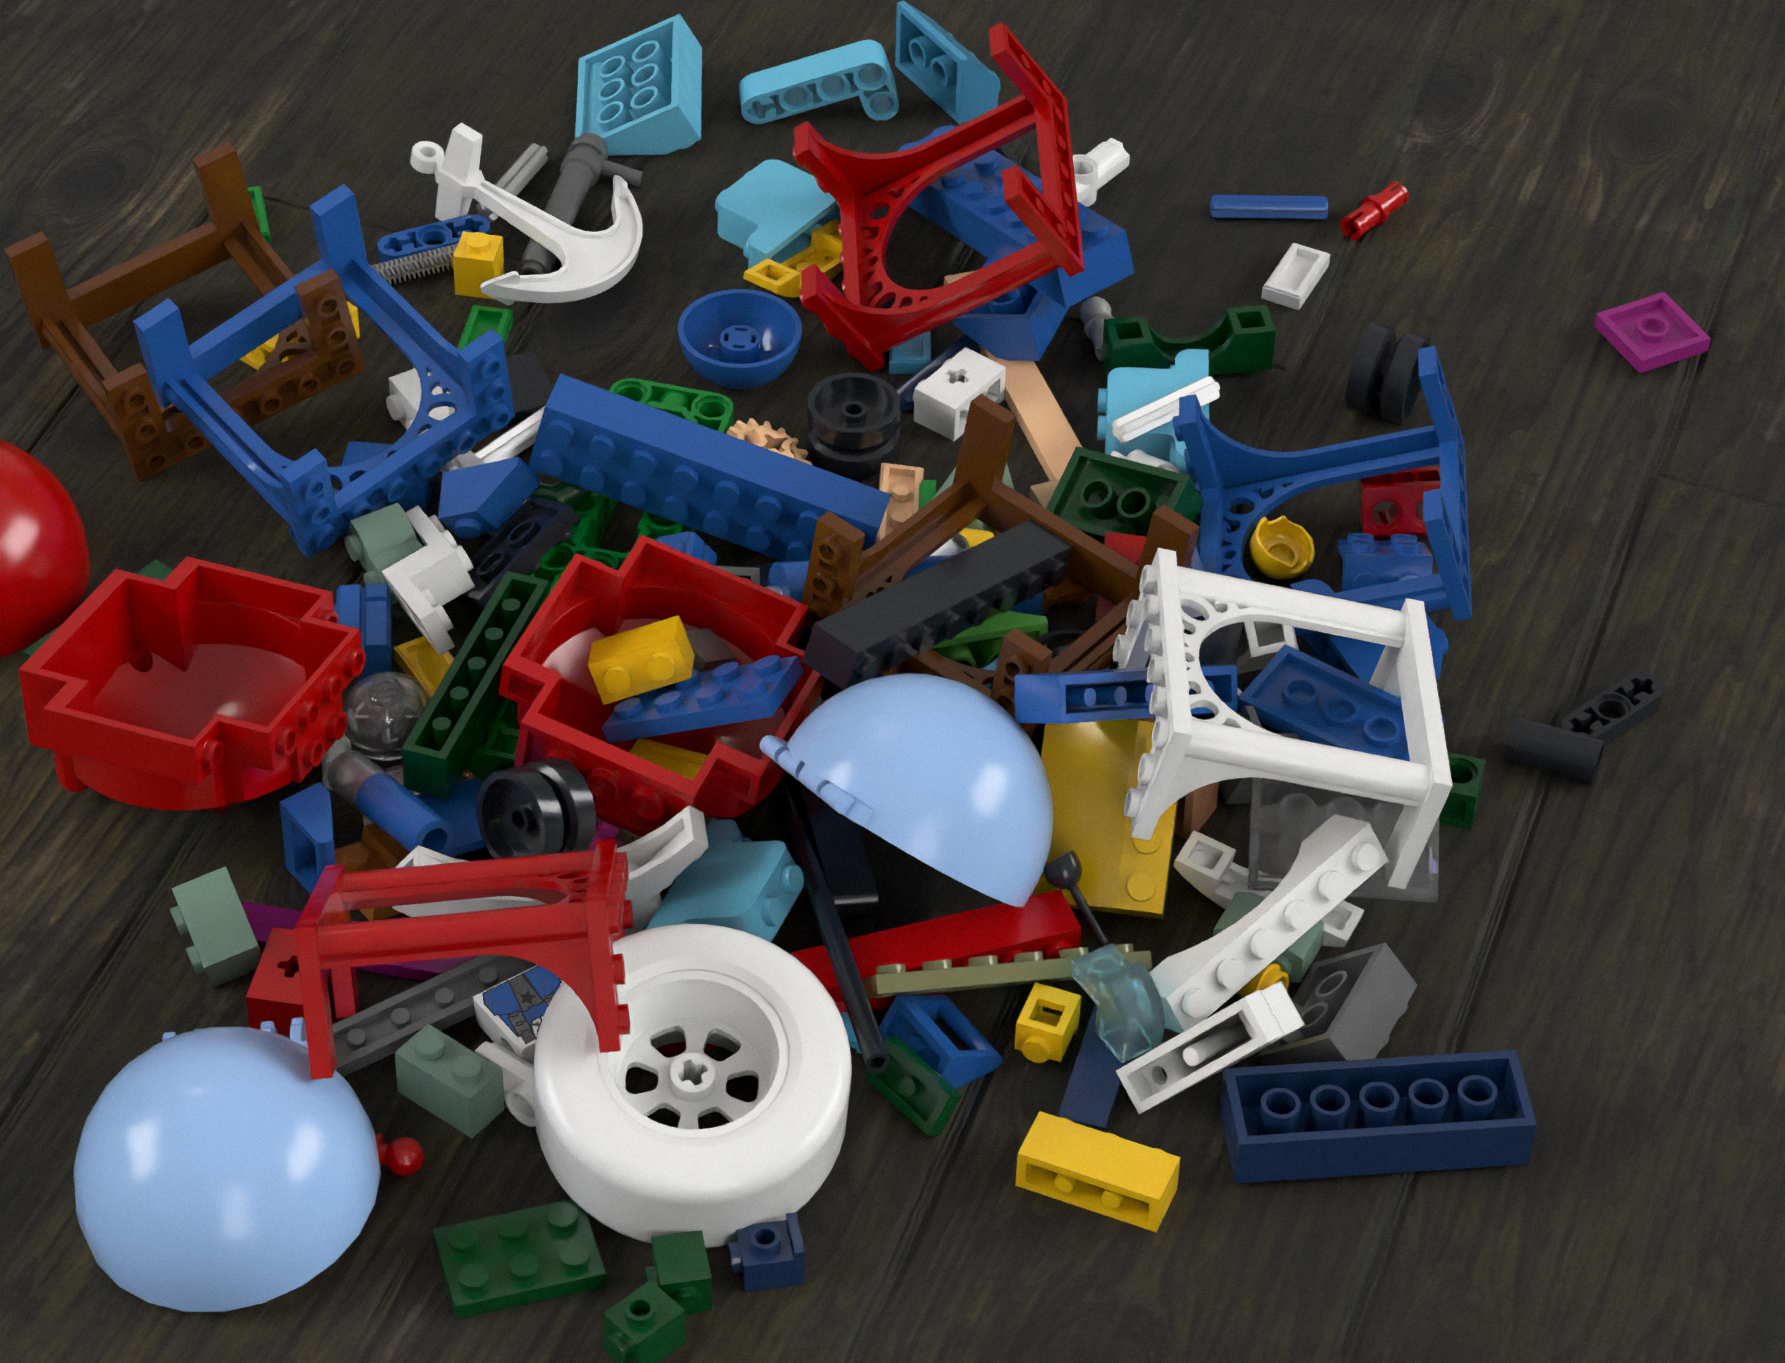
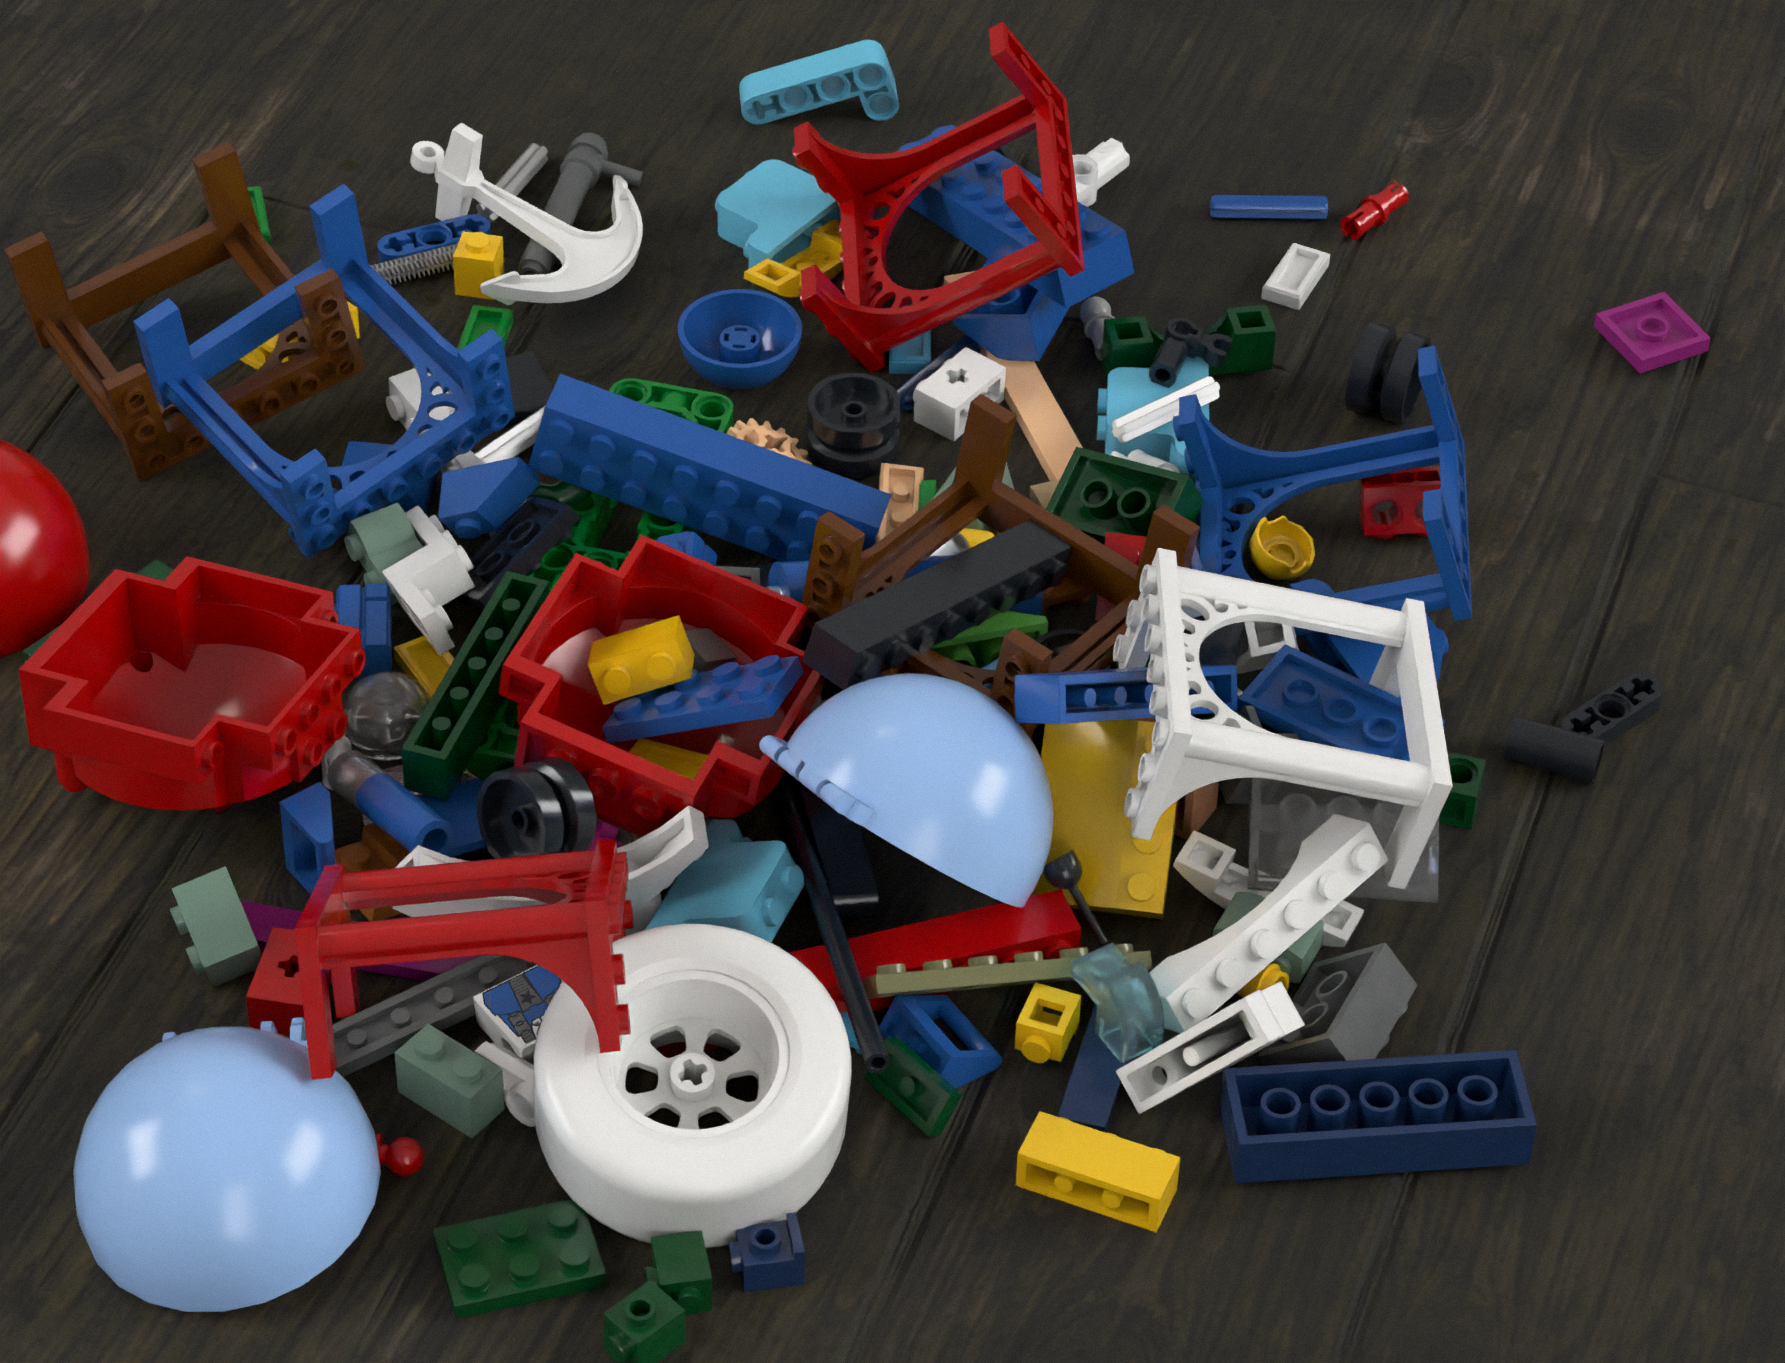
(643, 91): medium azure slope -> none
(943, 66): dark azure slope -> none
(1186, 340): none -> black bar
(1380, 562): blue bracket -> none

